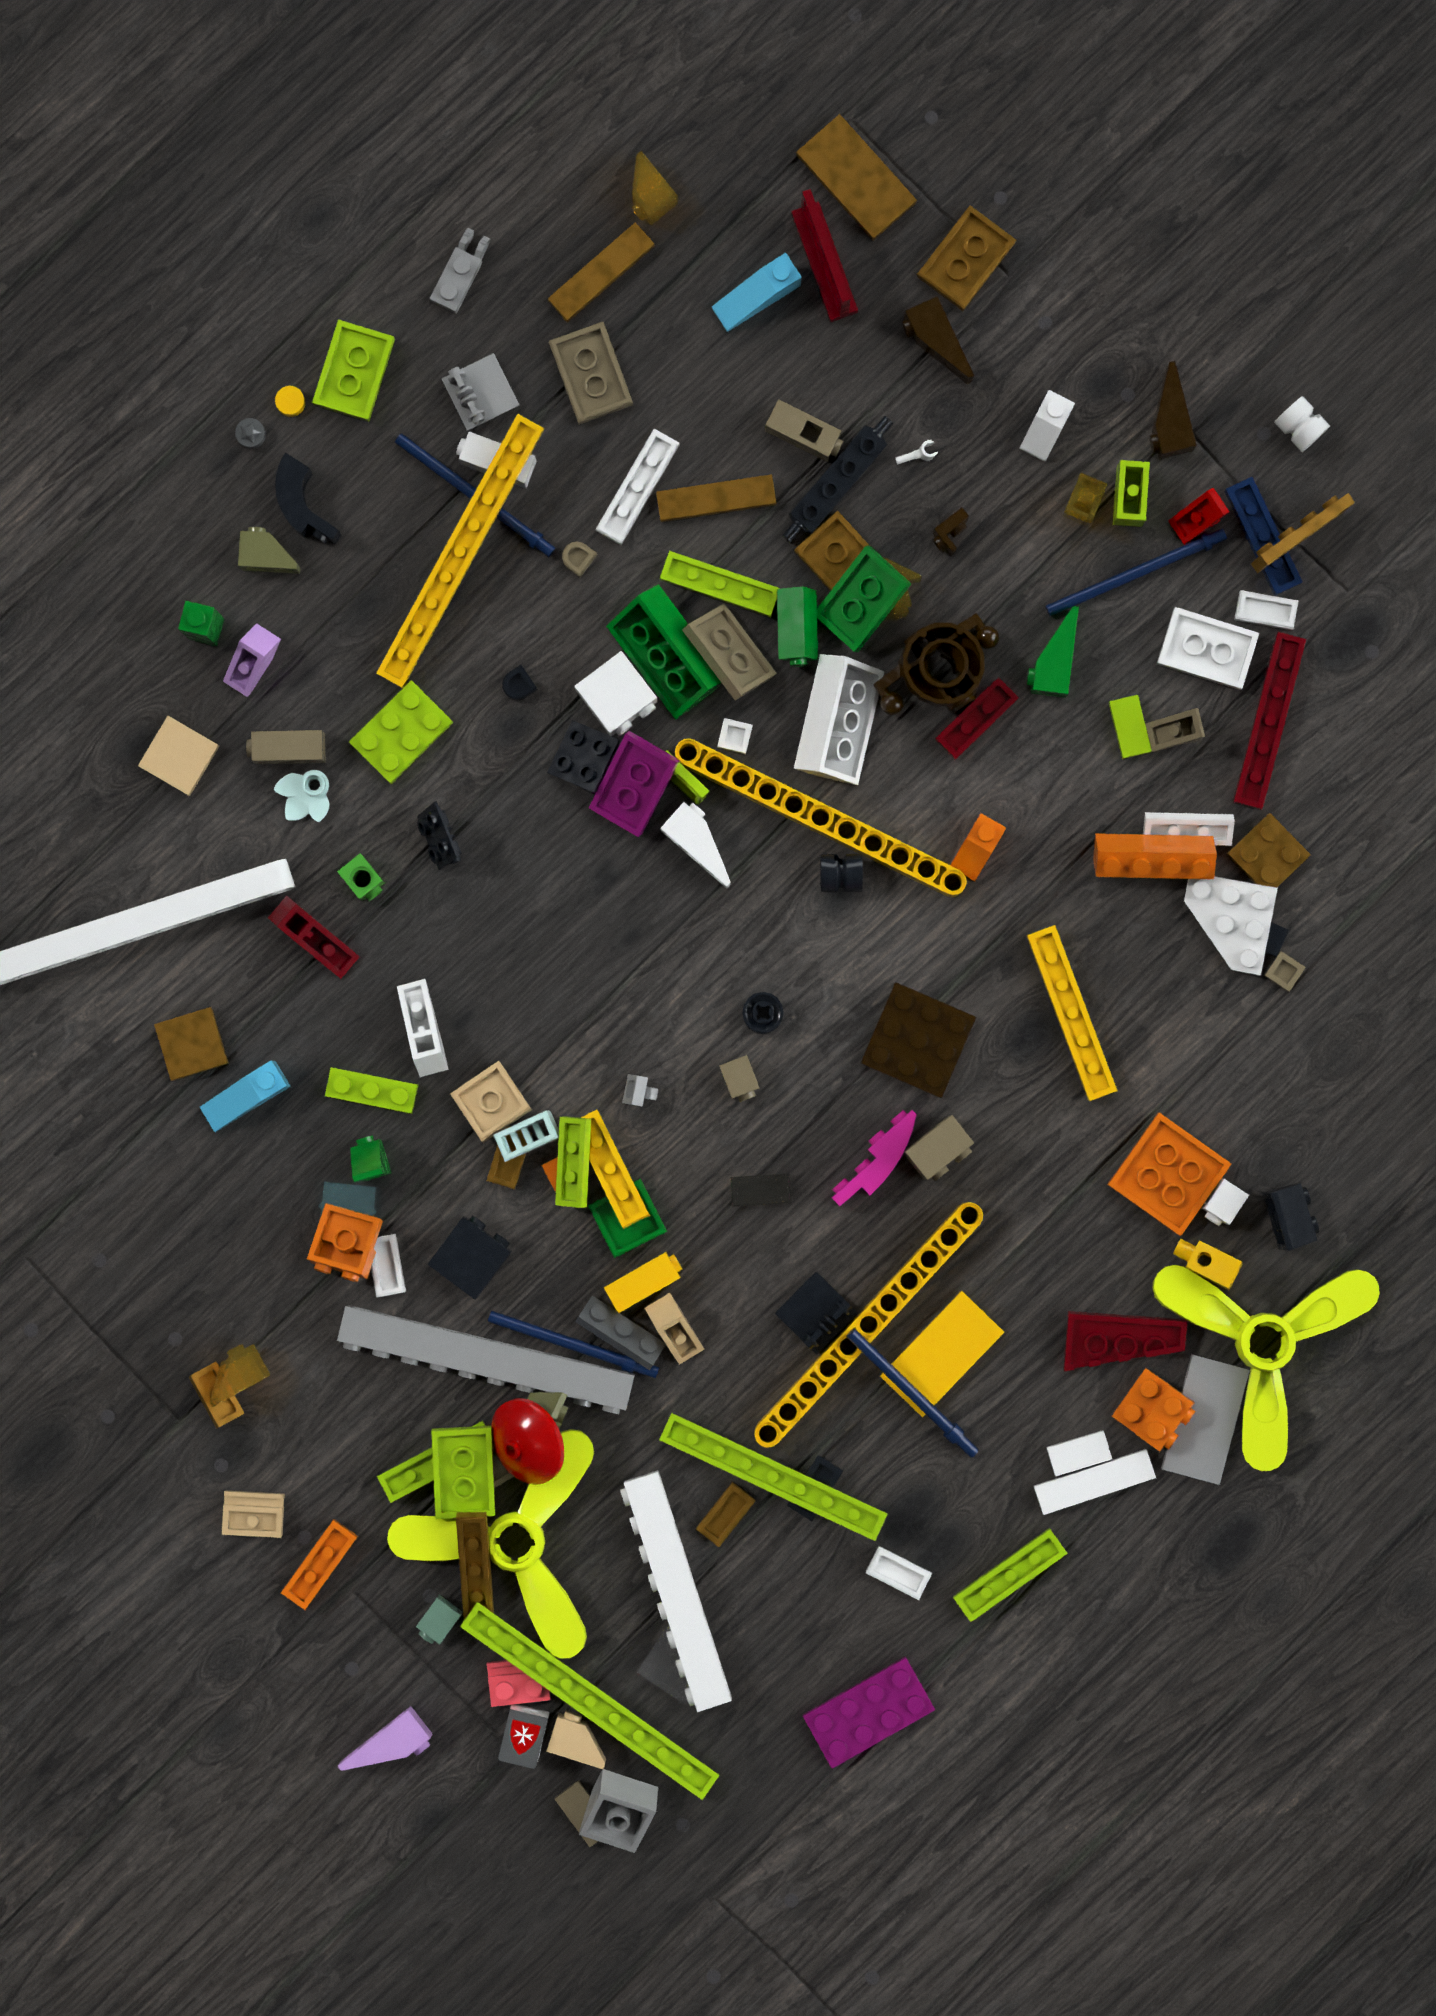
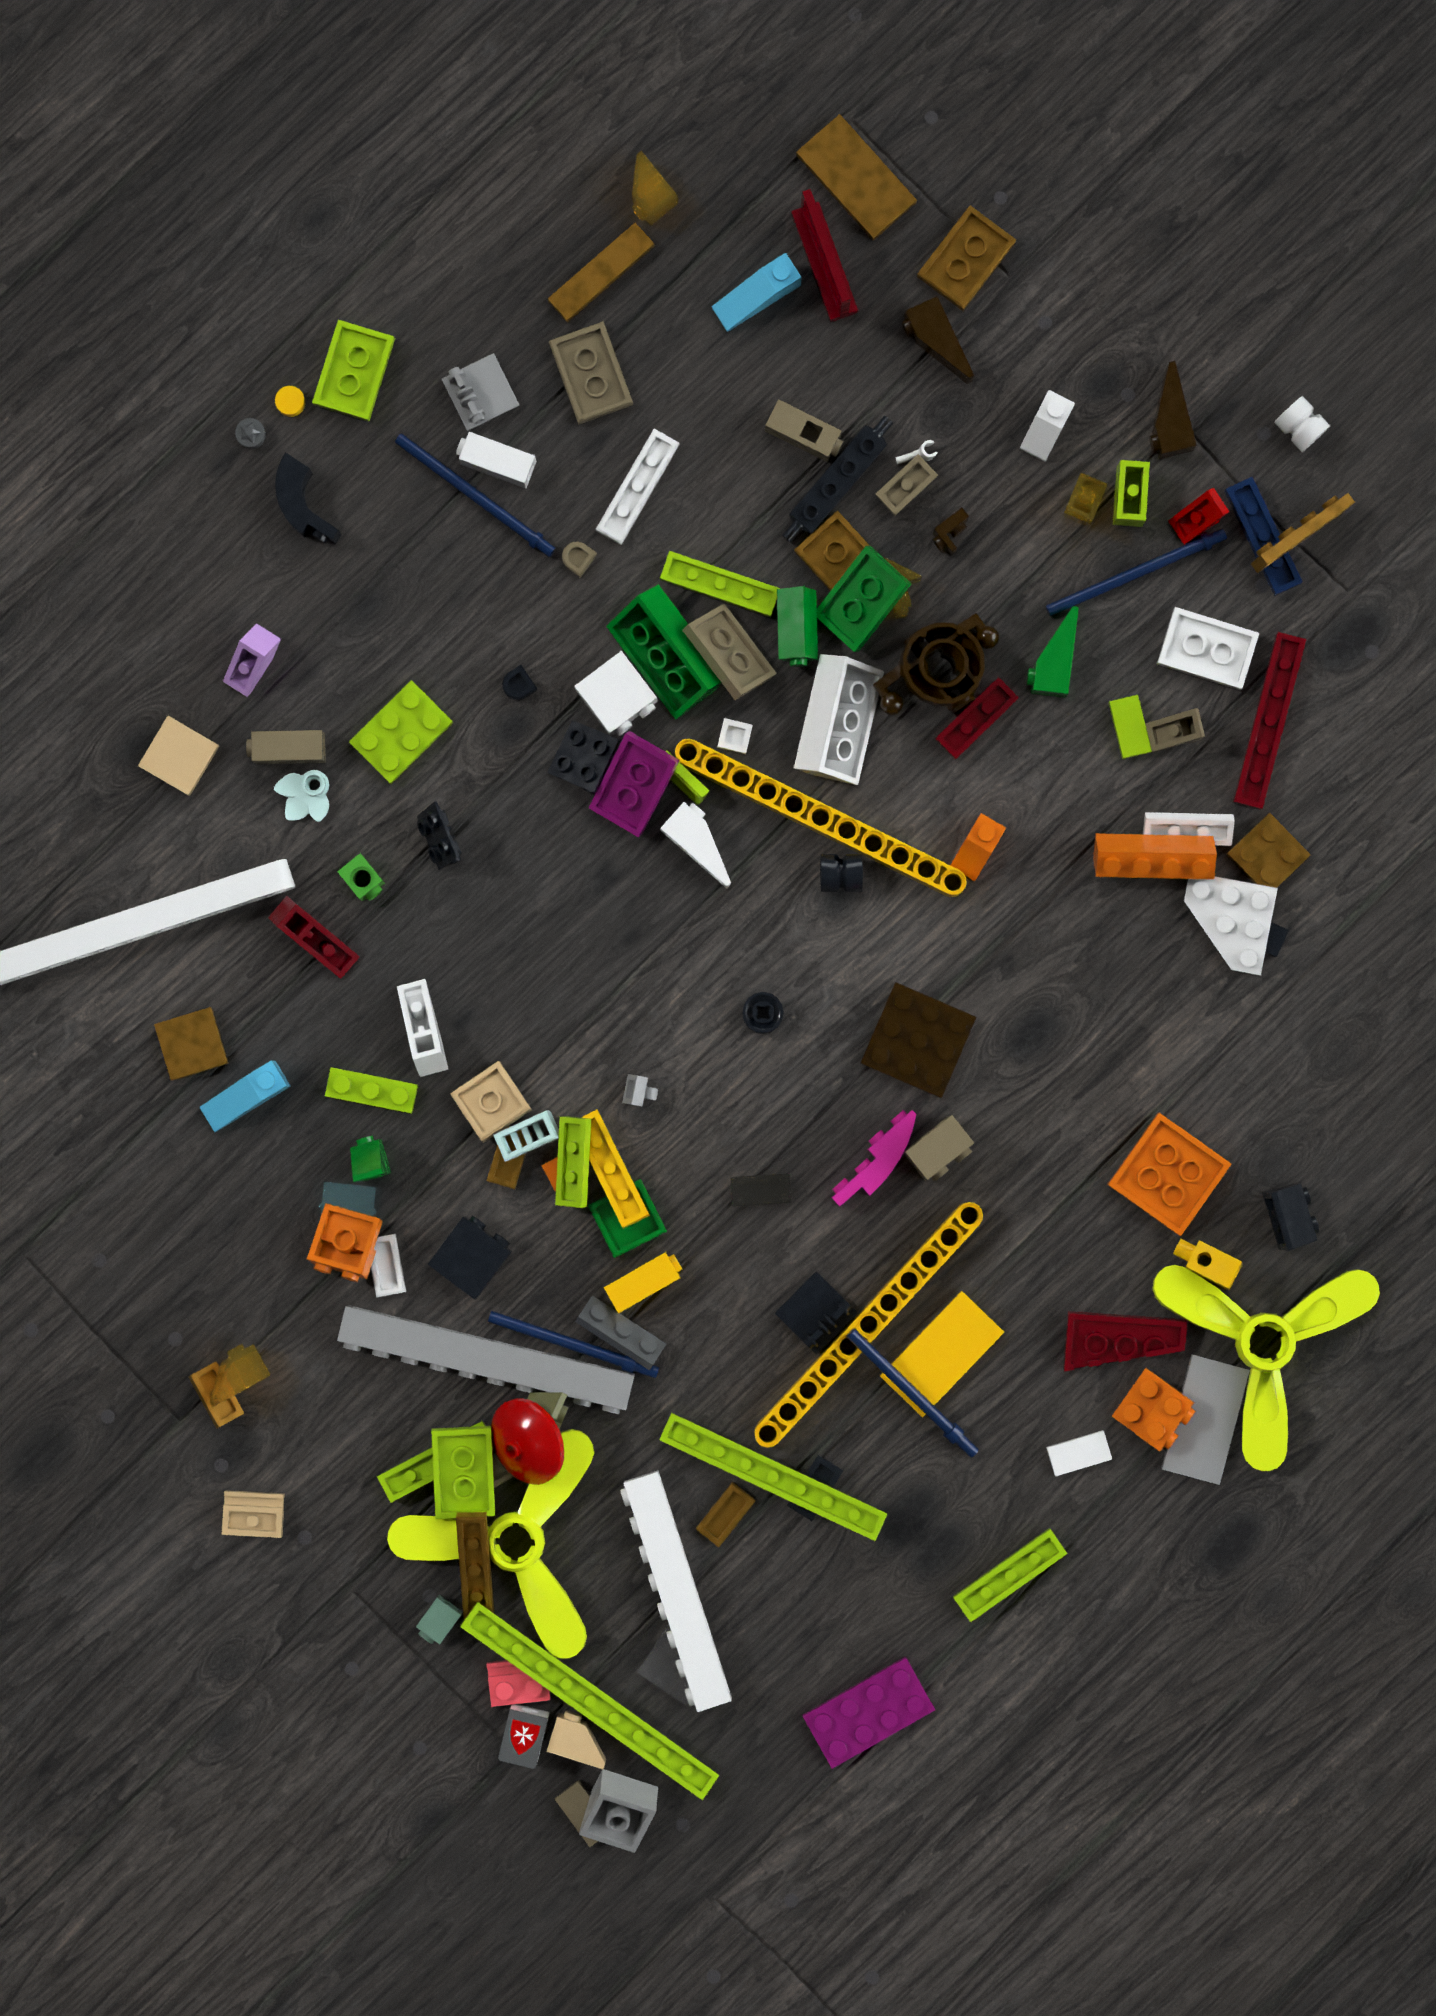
(201, 623): green brick -> none
(263, 553): olive slope -> none
(319, 1564): orange plate -> none
(394, 1741): lavender slope -> none
(459, 273): light grey hinge -> none
(460, 550): yellow plate -> none
(674, 1328): tan slope -> none
(716, 498): pearl gold tile -> none
(740, 1078): dark tan brick -> none
(898, 1572): white tile -> none
(906, 485): none -> dark tan plate
(1071, 1013): yellow plate -> none
(1094, 1481): white tile -> none
(1224, 1203): white brick -> none
(1266, 610): white tile -> none
(1284, 971): dark tan tile -> none

